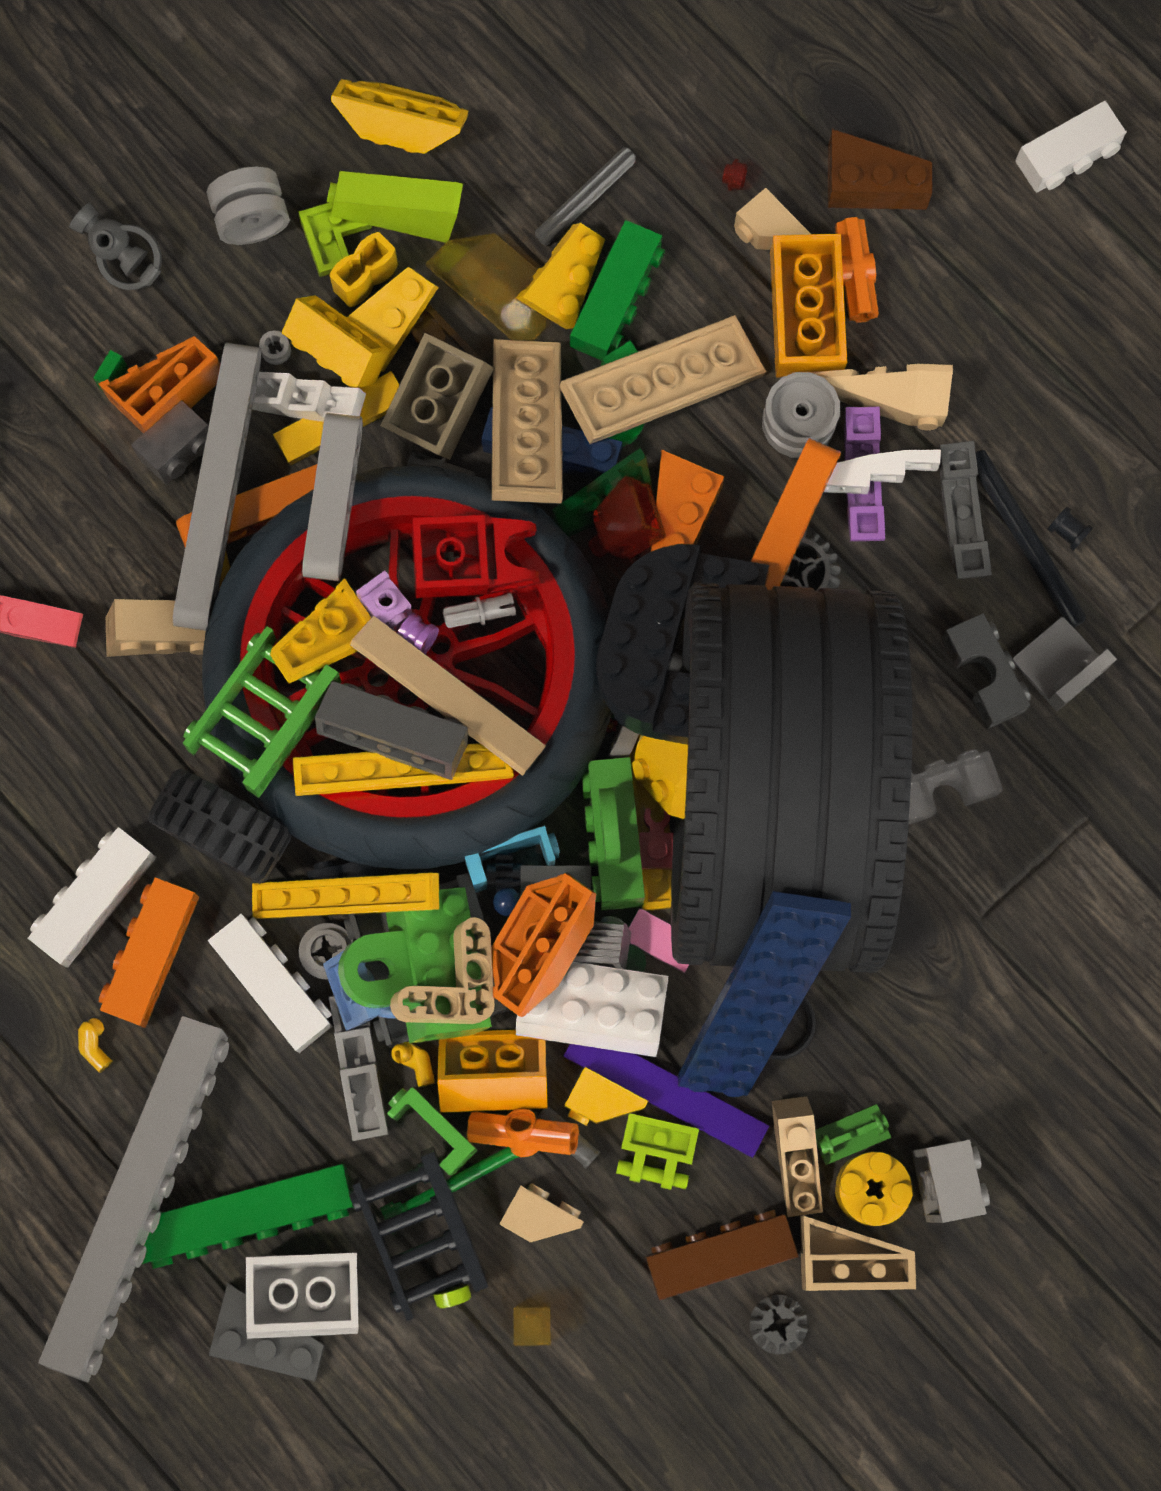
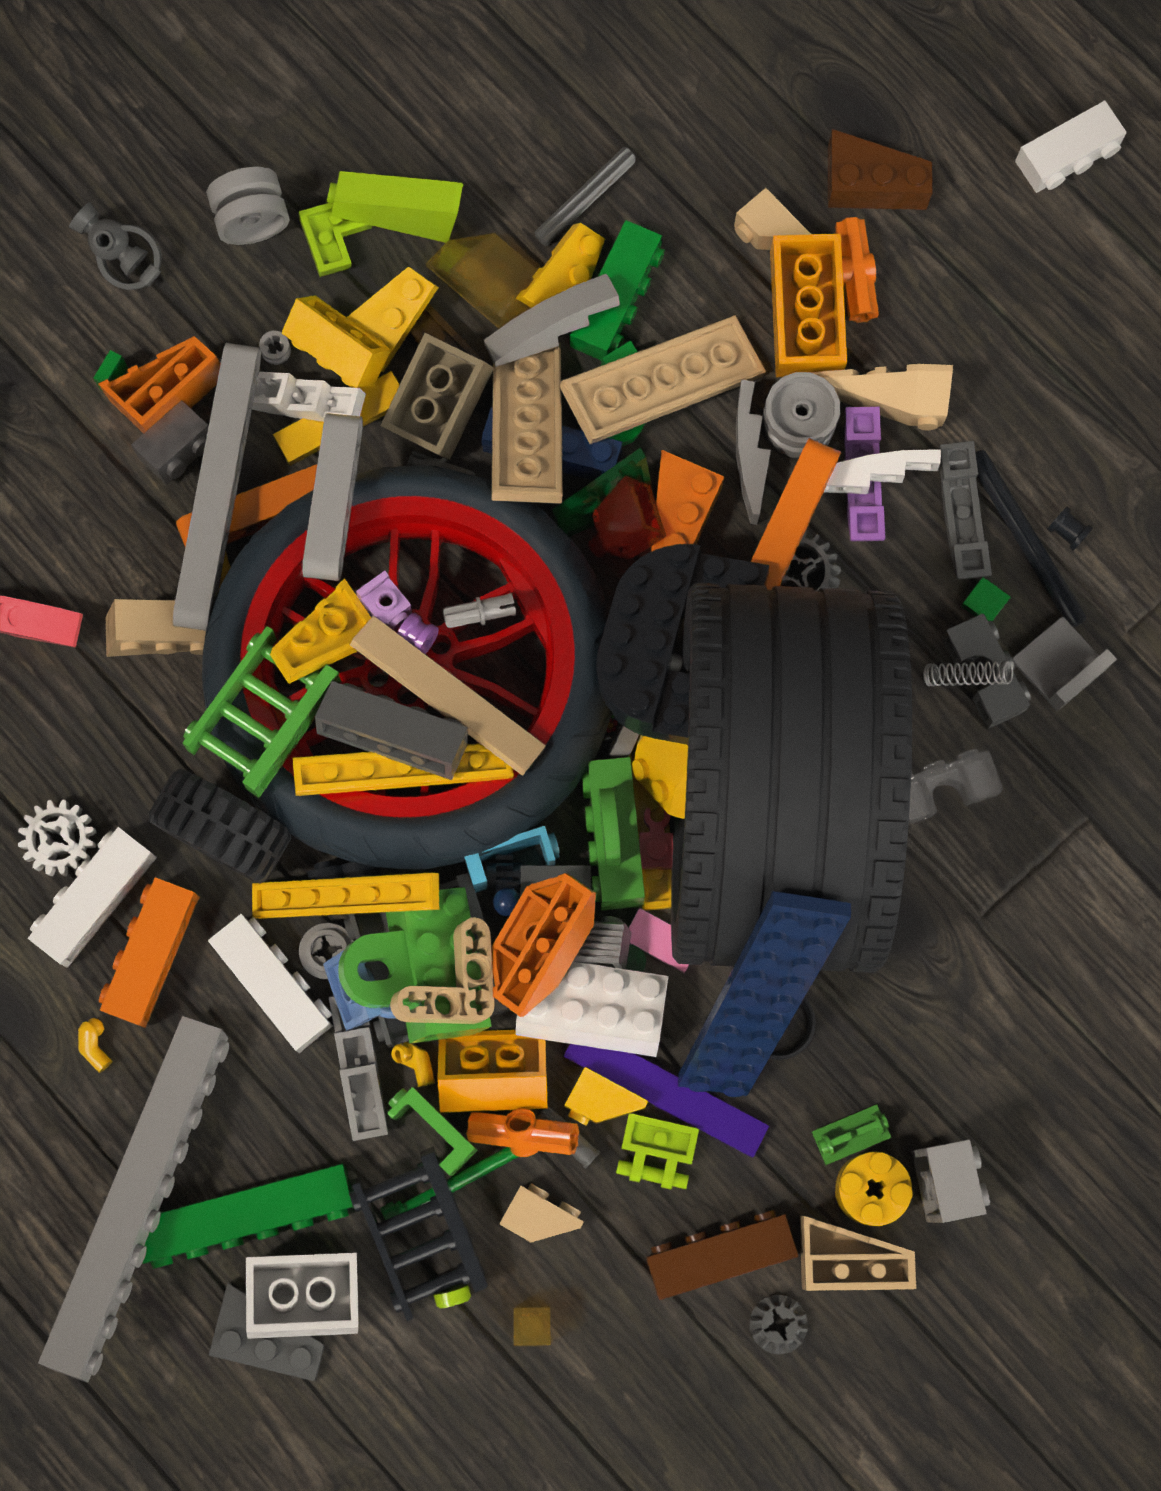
(49, 848): none -> white gear
(369, 266): yellow brick -> none
(398, 115): yellow wedge -> none
(481, 554): red brick -> none
(542, 324): none -> light grey slope
(735, 175): clear red plate -> none
(751, 461): none -> light grey slope
(797, 1155): tan slope -> none
(985, 599): none -> green tile
(1001, 673): none -> light grey piece

